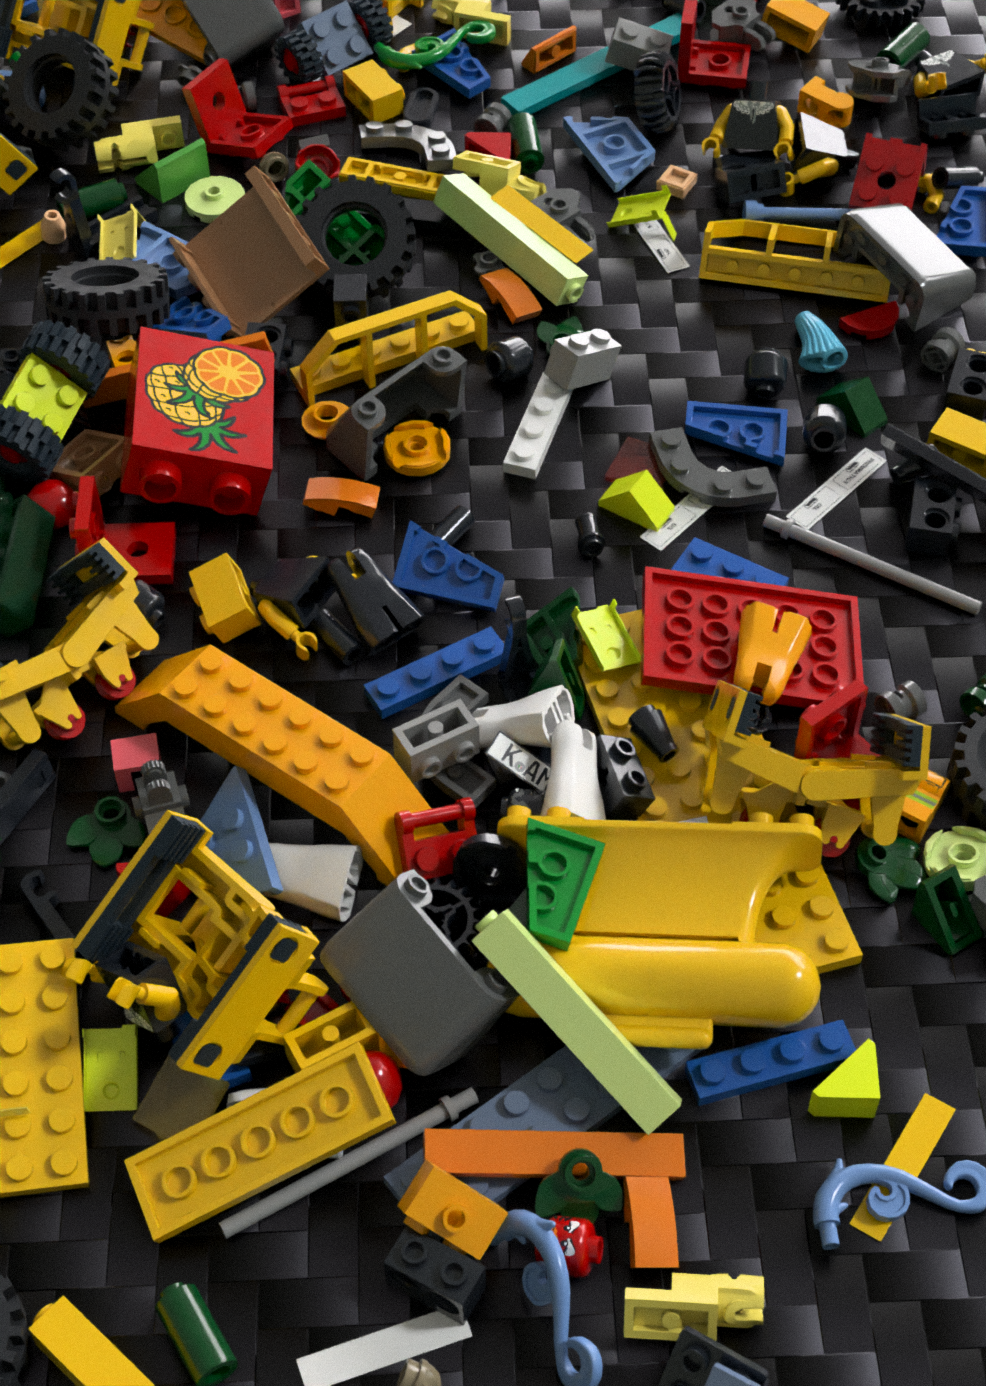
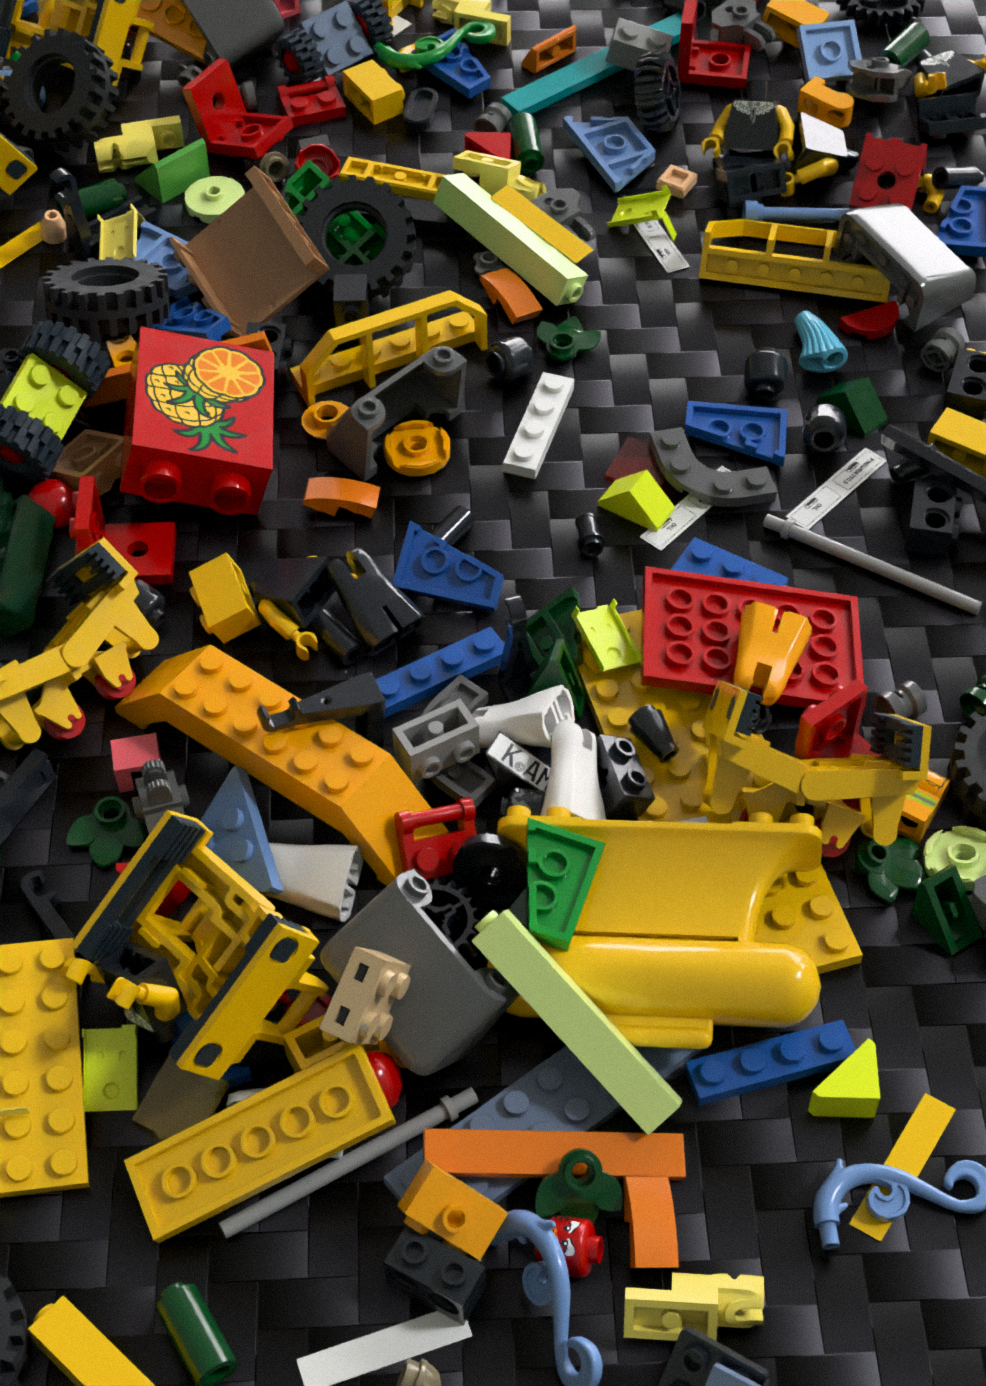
(355, 698): none -> black hinge
(365, 996): none -> tan piece
(431, 144): dark grey plate -> none
(582, 359): light grey brick -> none
(827, 49): none -> light blue plate

